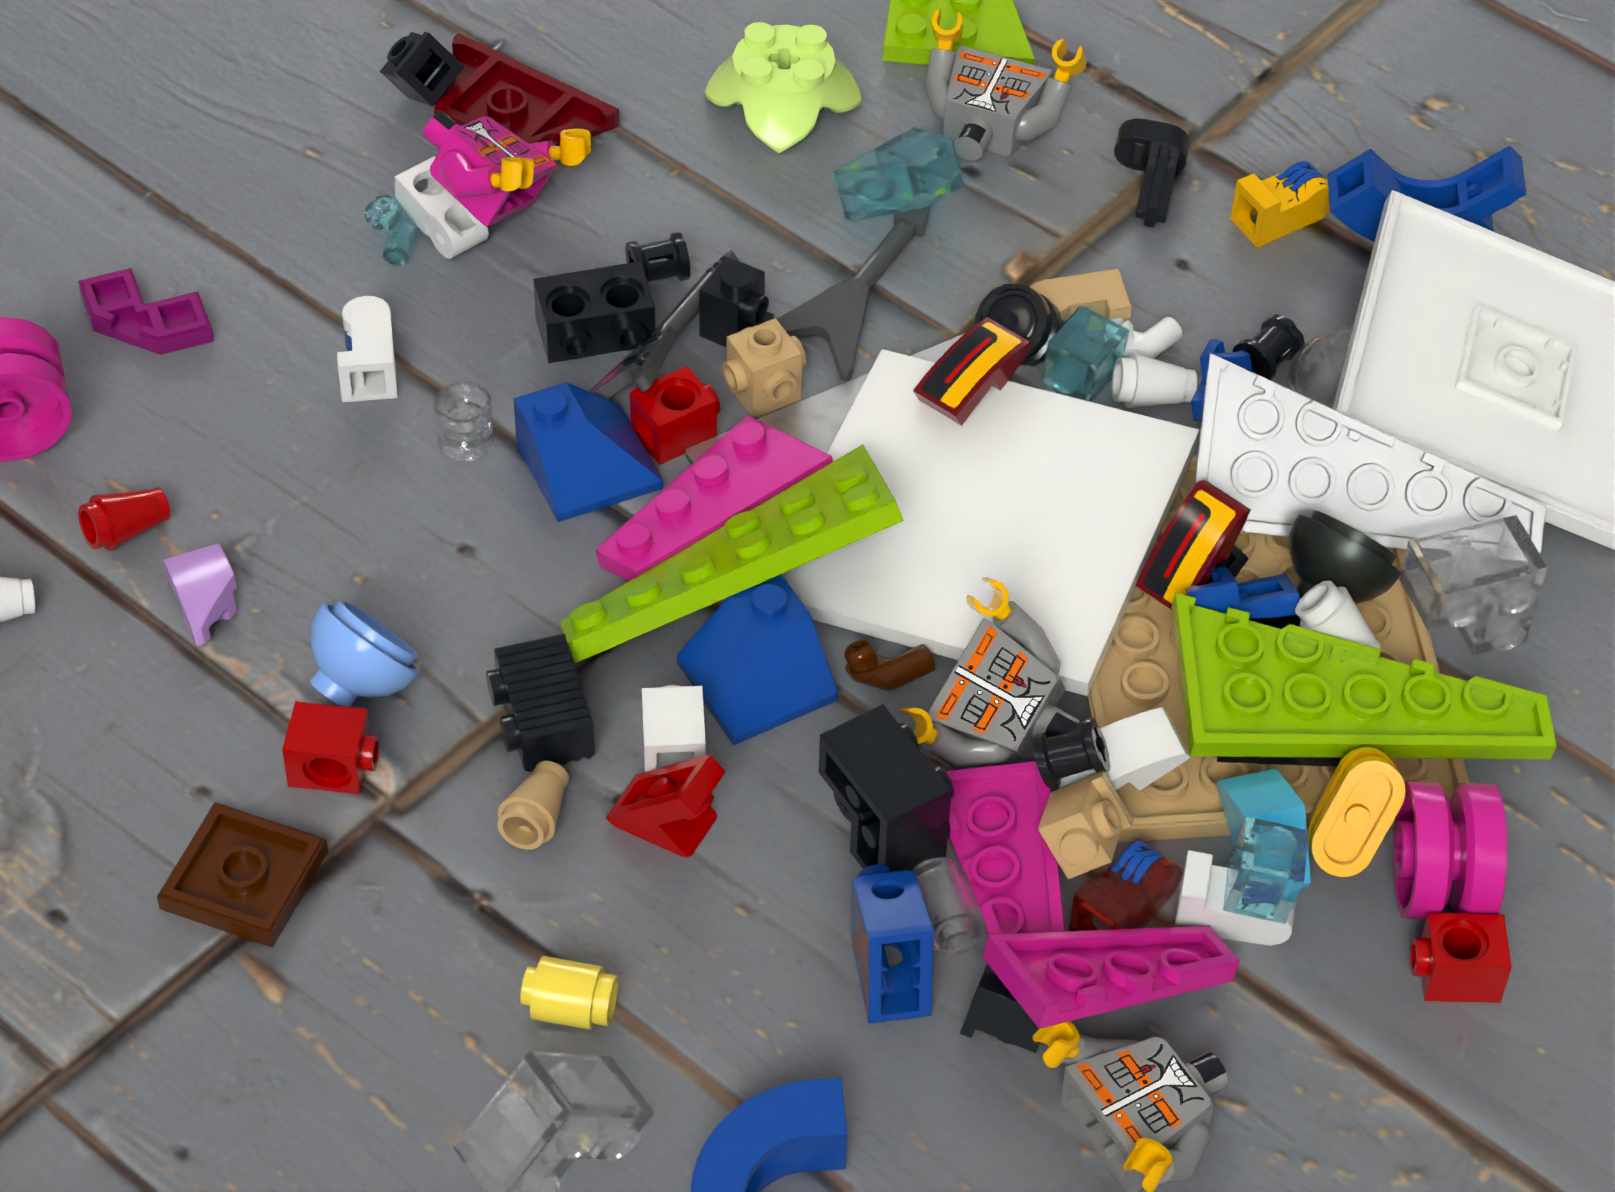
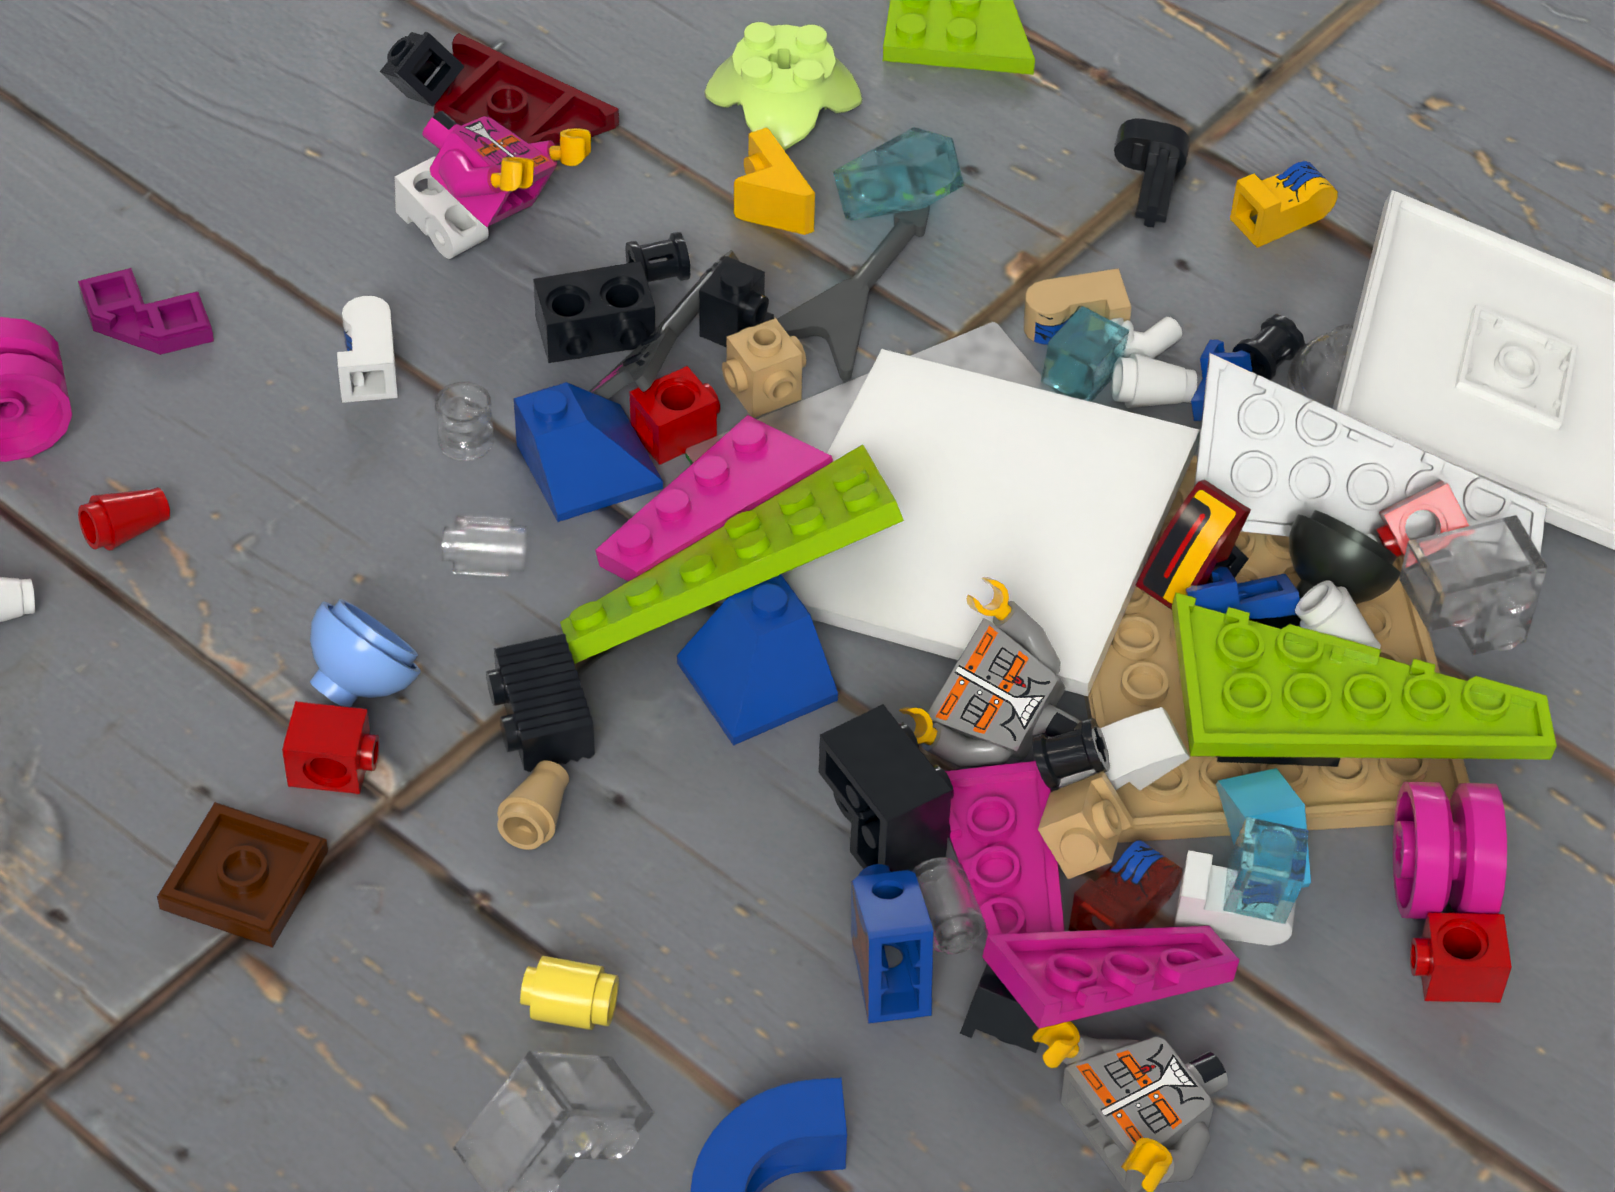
(203, 588): lavender slope -> none
(400, 227): clear light blue arm -> none
(485, 546): none -> clear brick
(670, 804): red slope -> none
(672, 725): white brick -> none
(773, 188): none -> yellow slope
(883, 672): reddish brown arm -> none
(968, 369): slope -> none
(994, 99): light grey torso -> none
(1025, 314): black wheel -> none
(1355, 812): yellow brick -> none
(1366, 181): blue arch -> none
(1436, 499): none -> brick

